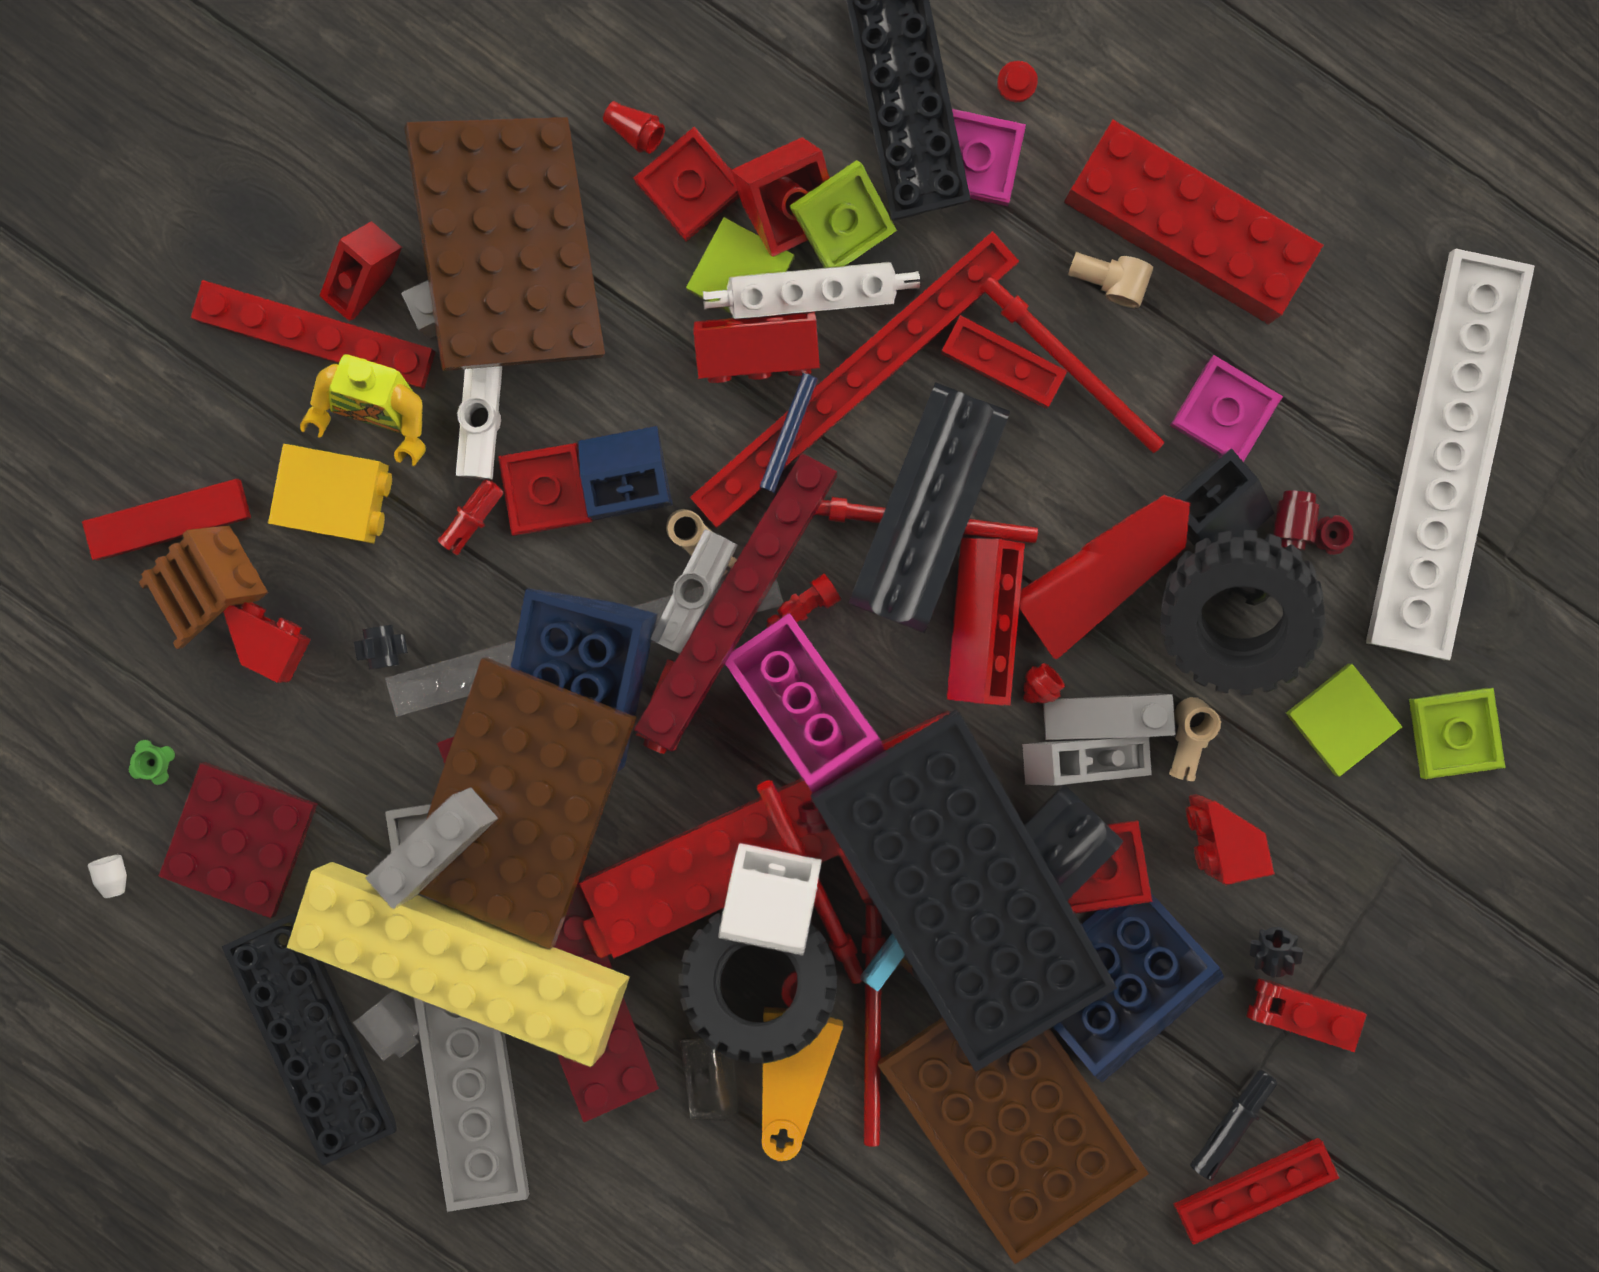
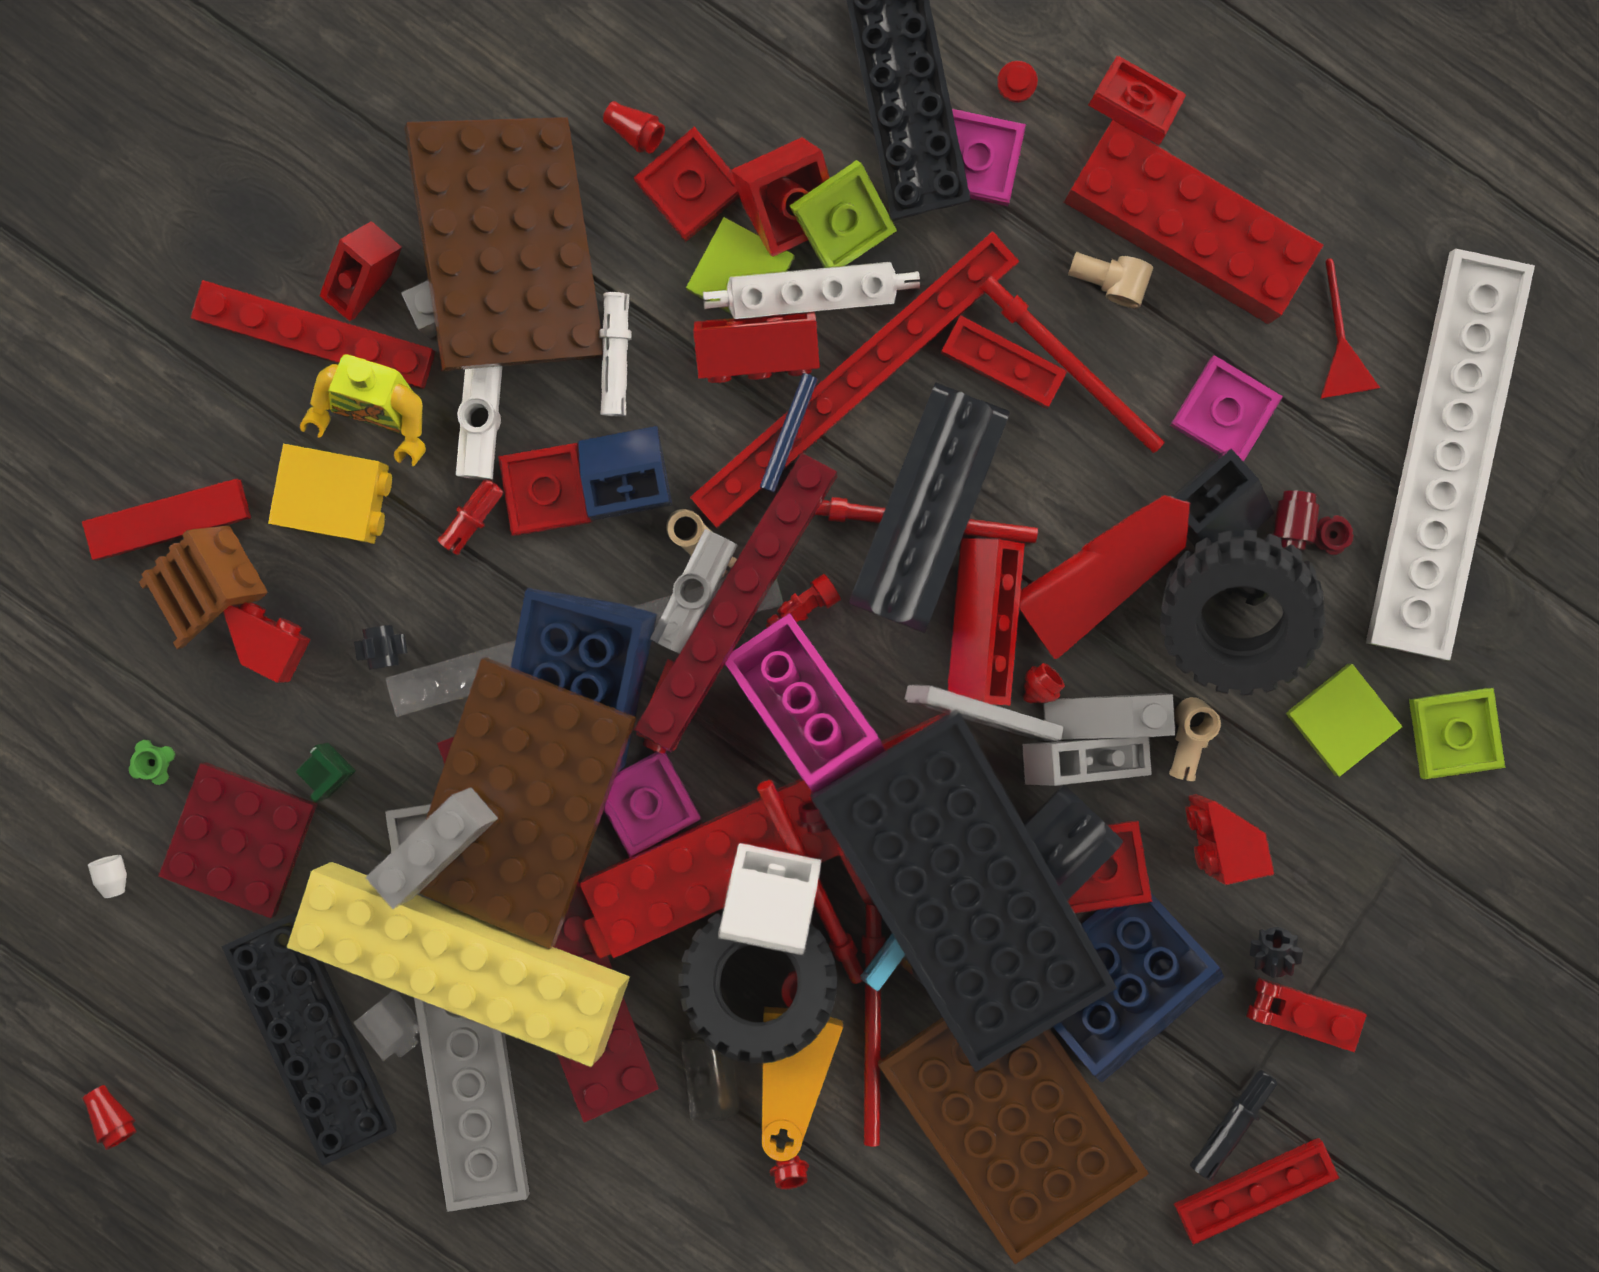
(109, 1119): none -> red cone
(324, 771): none -> dark green panel
(615, 346): none -> white pin
(649, 803): none -> dark pink tile
(790, 1173): none -> red plate
(984, 713): none -> light grey tile
(1137, 100): none -> red tile
(1346, 371): none -> red piece

